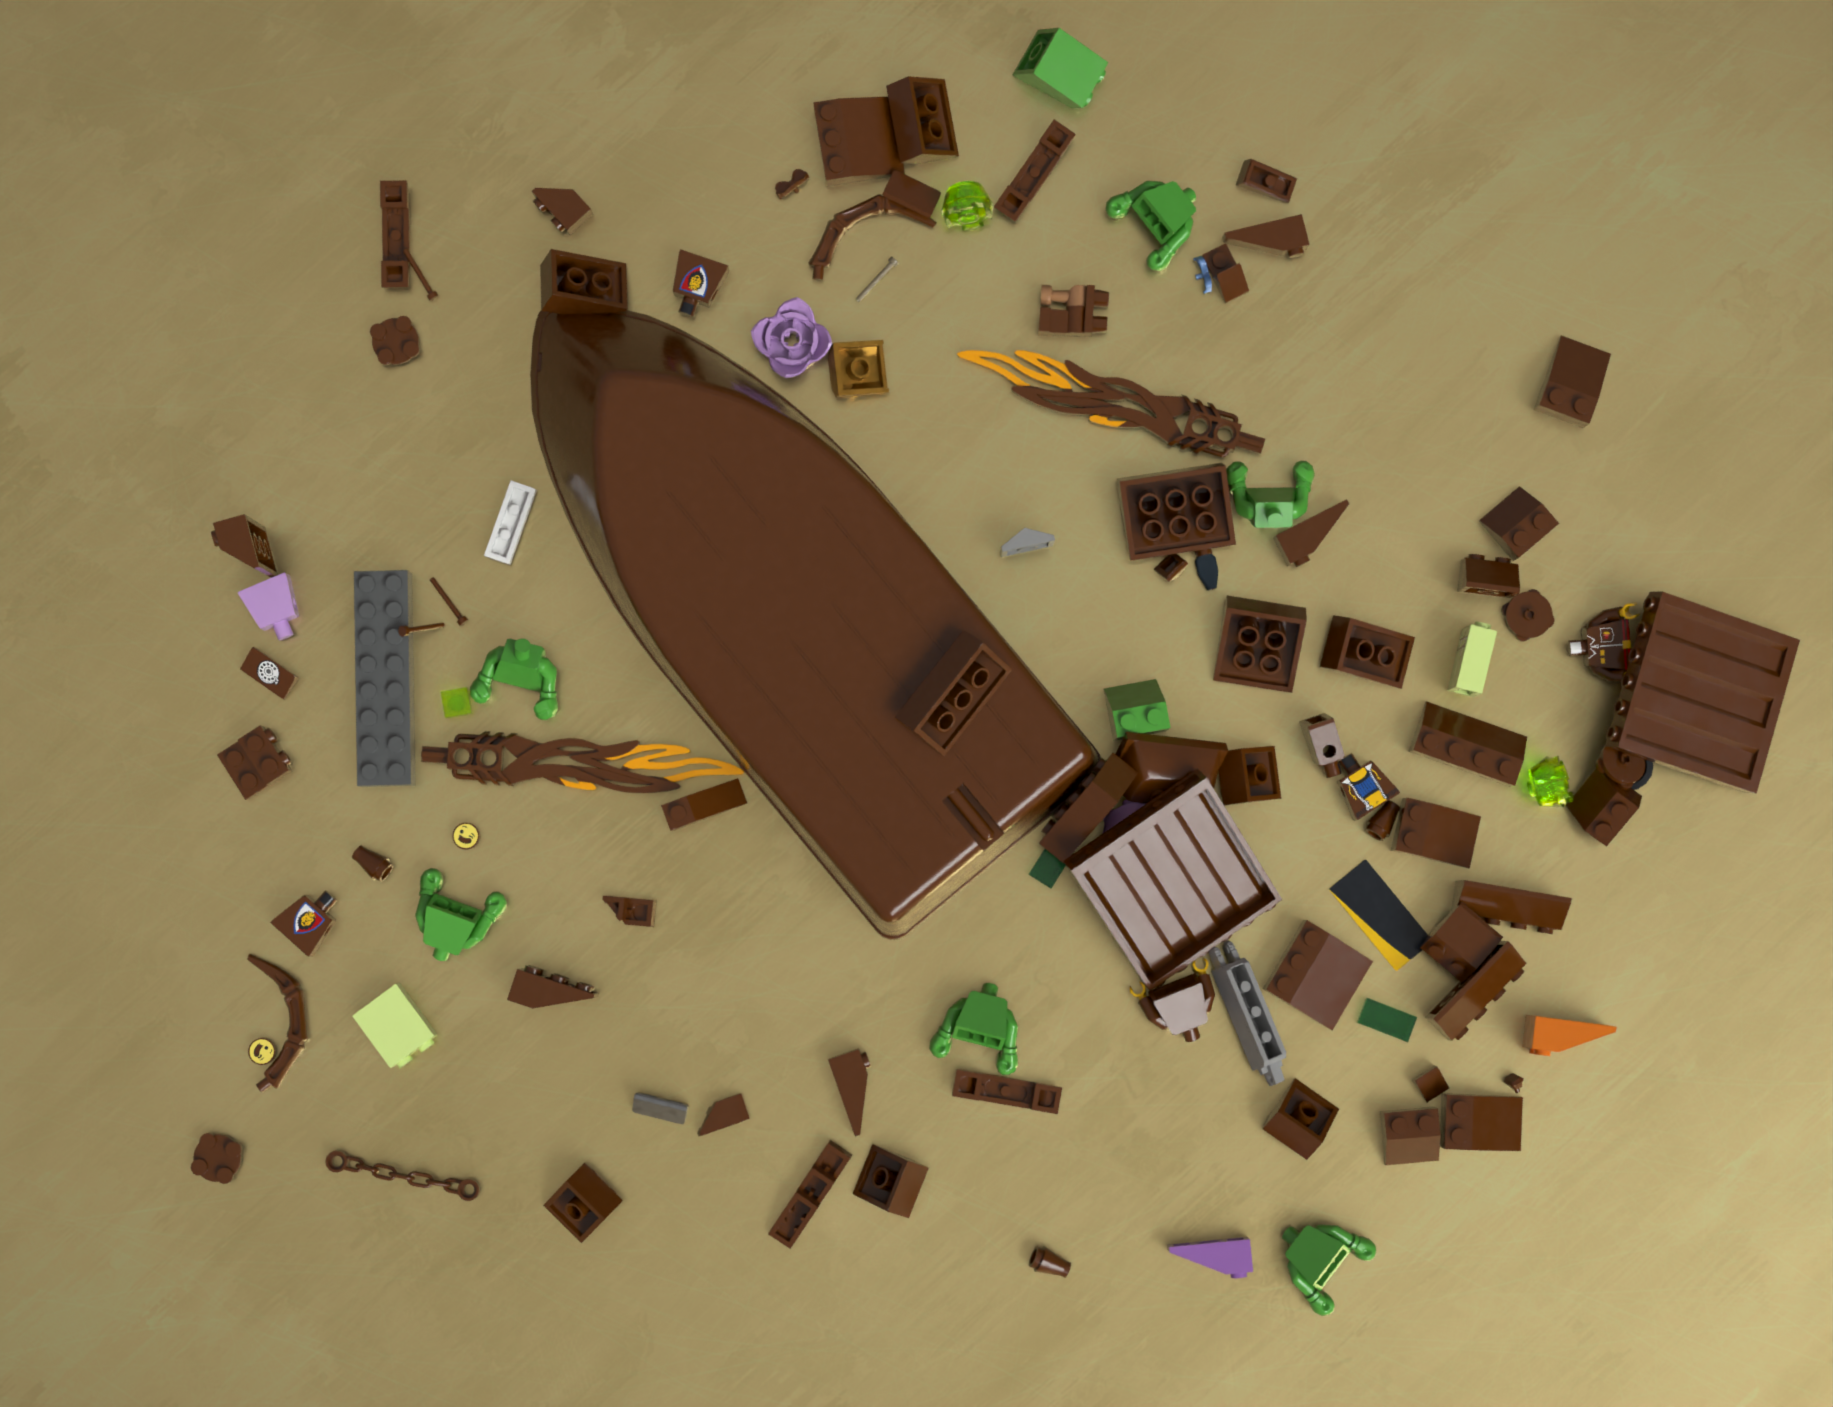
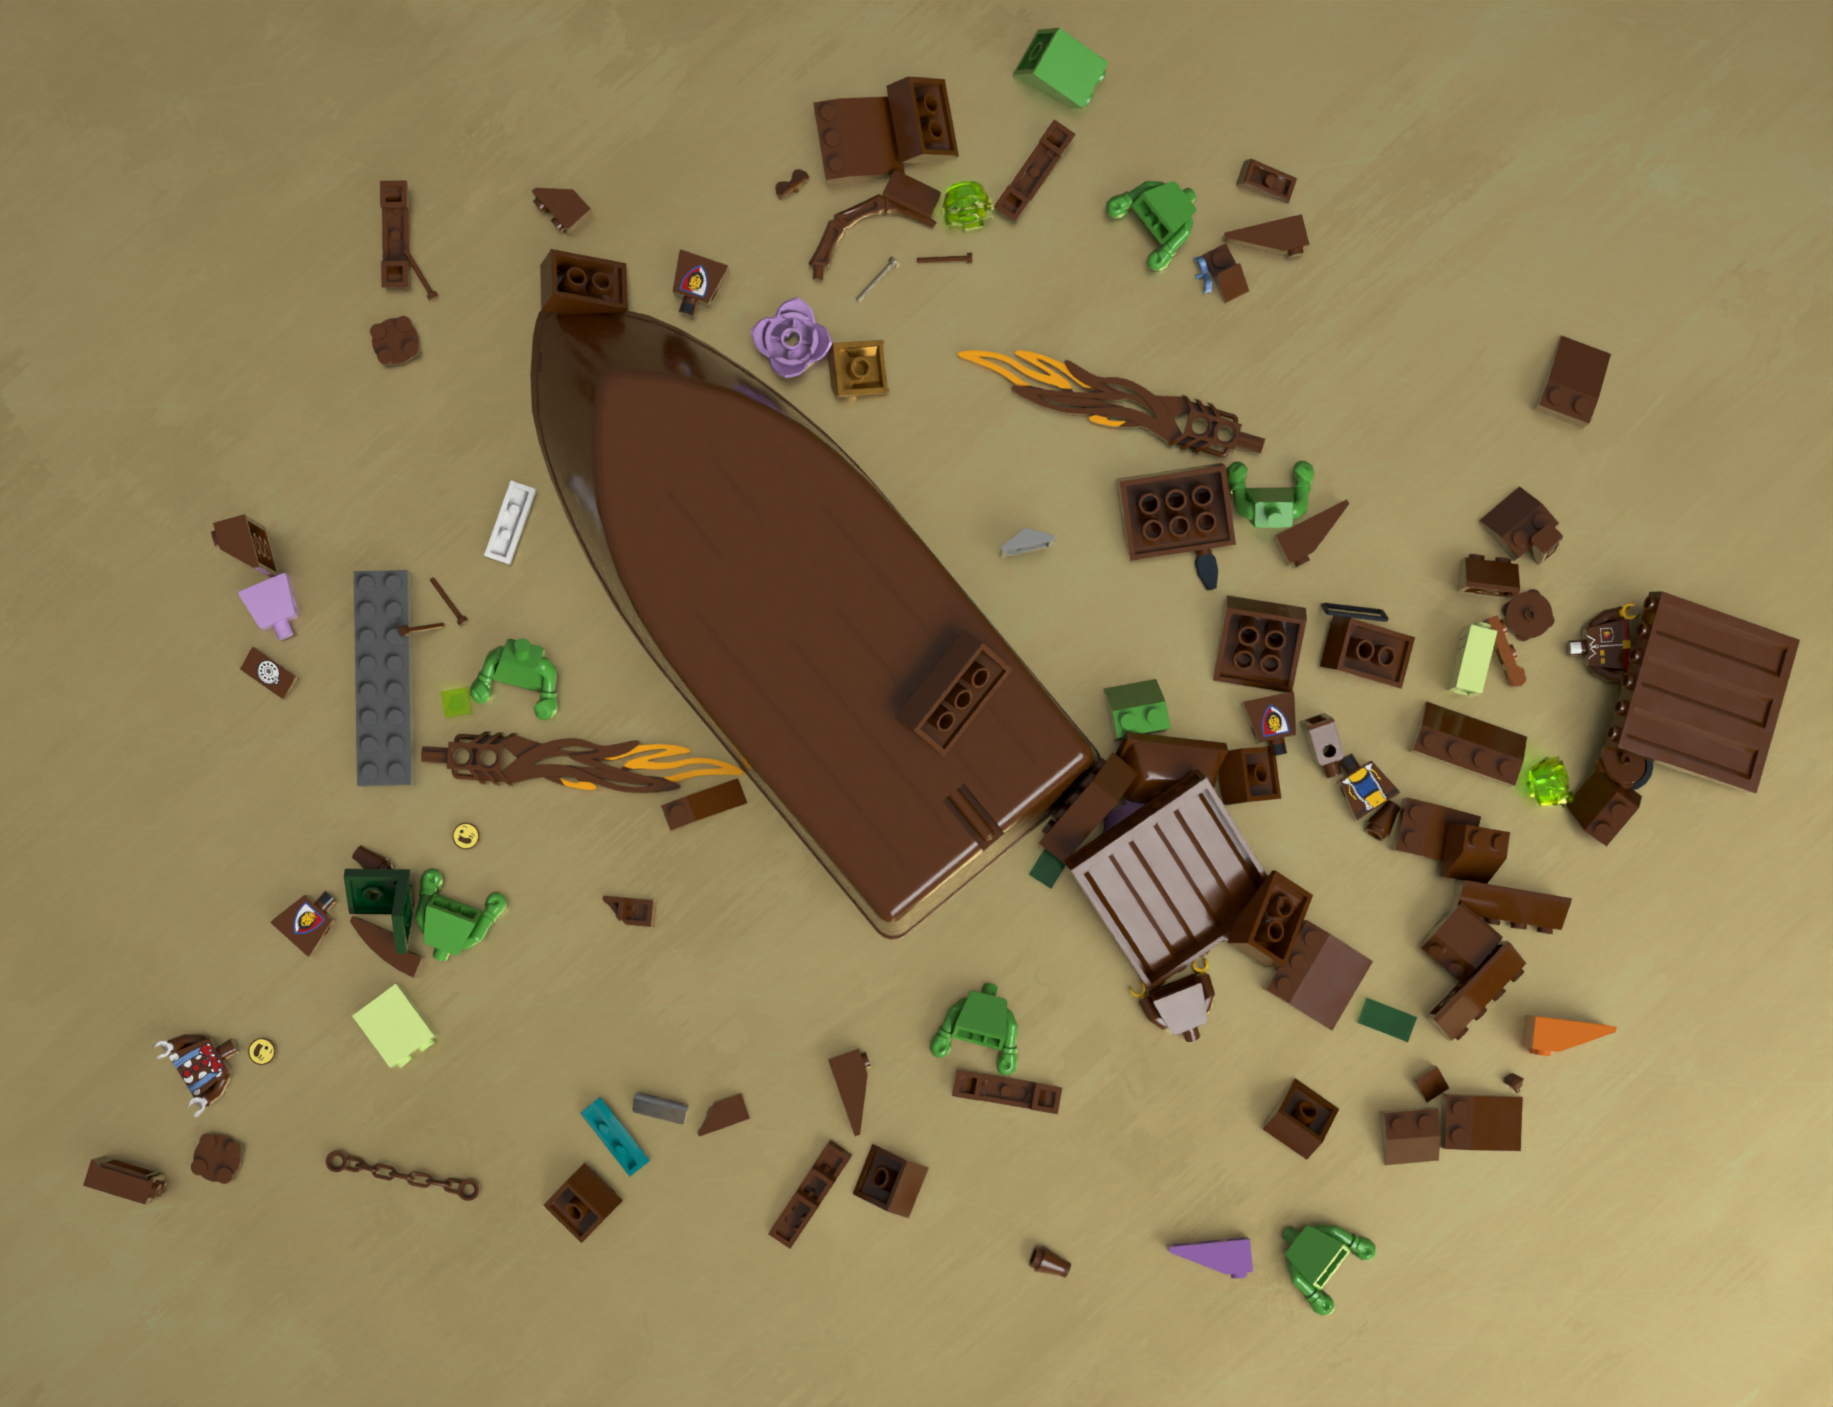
(125, 1180): none -> reddish brown window
(201, 1065): none -> torso
(255, 761): reddish brown plate -> none
(297, 1024): reddish brown animal -> none
(383, 944): none -> reddish brown slope
(393, 899): none -> dark green bracket
(538, 990): reddish brown slope -> none
(615, 1136): none -> teal plate
(968, 258): none -> reddish brown piece
(1078, 316): reddish brown hips -> none
(1171, 567): reddish brown slope -> none
(1248, 1013): light grey hinge -> none
(1271, 921): none -> reddish brown slope
(1272, 720): none -> reddish brown torso
(1380, 914): black sticker -> none
(1383, 618): none -> black piece
(1473, 852): none -> reddish brown slope
(1506, 653): none -> dark orange hinge
(1545, 543): none -> reddish brown slope

